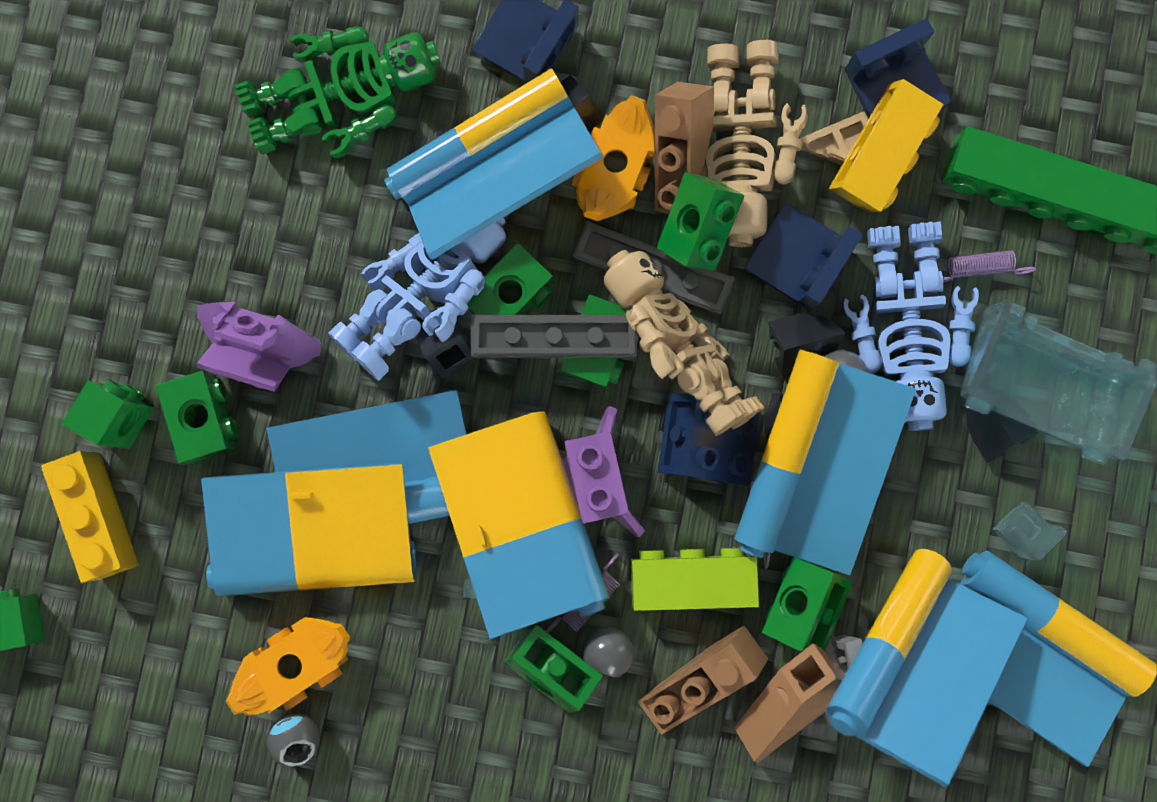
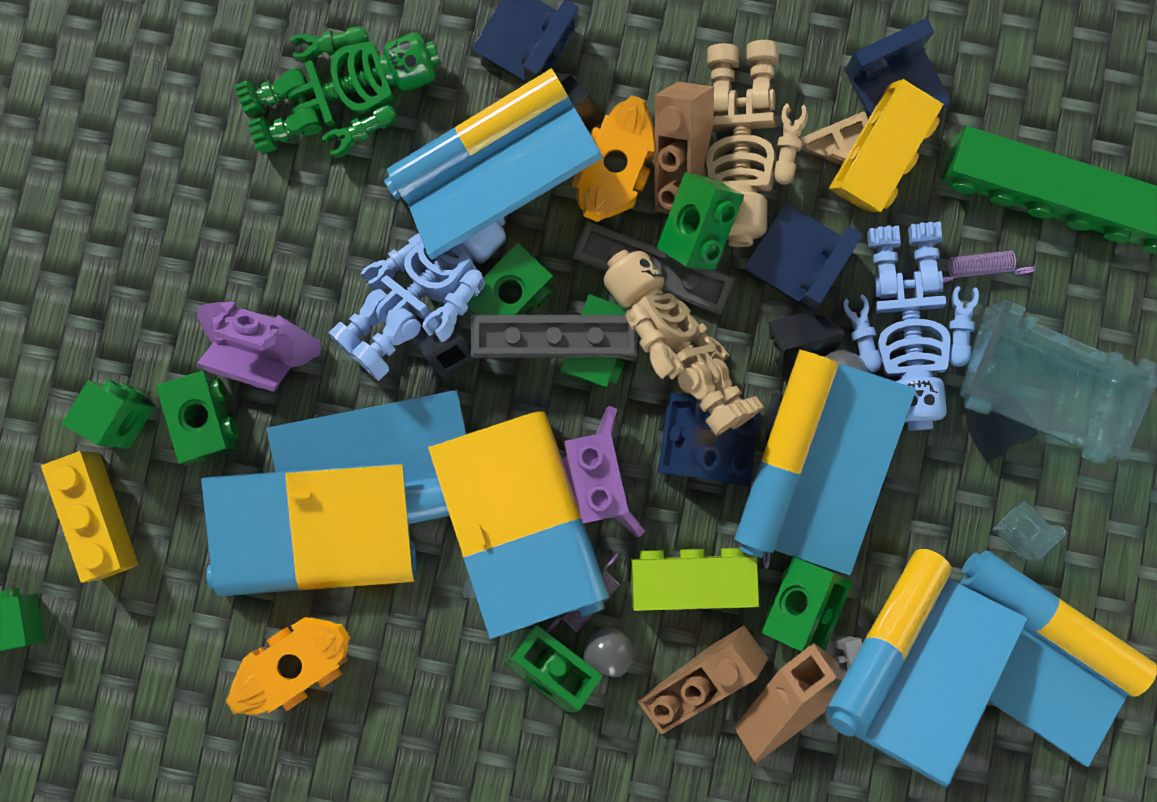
(293, 739): dark grey piece -> none

